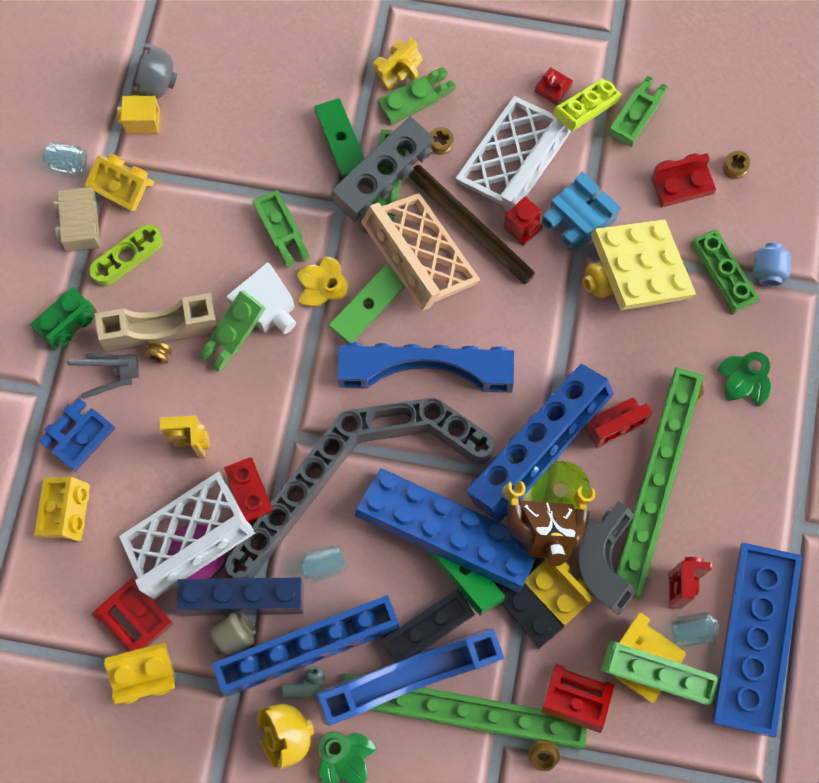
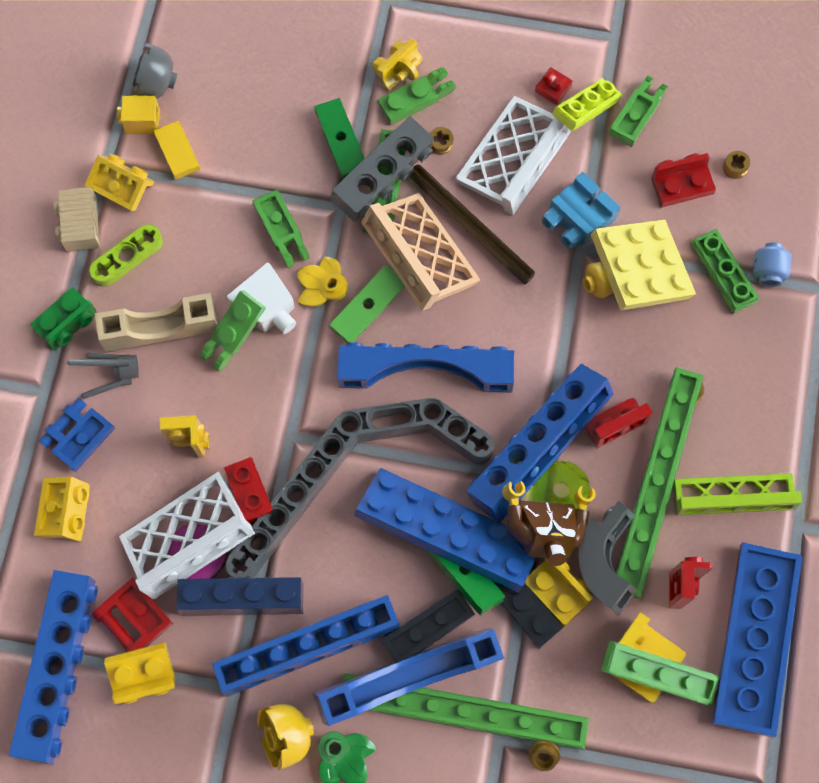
(32, 711): none -> blue brick
(65, 157): clear light blue brick -> none
(157, 352): pearl gold bush -> none
(177, 150): none -> yellow tile
(232, 634): dark tan head -> none
(310, 684): sand green arm -> none
(323, 563): clear light blue brick -> none
(523, 221): red brick -> none
(576, 705): red plate -> none
(695, 629): clear light blue brick -> none
(736, 501): none -> lime fence
(743, 380): green plate -> none

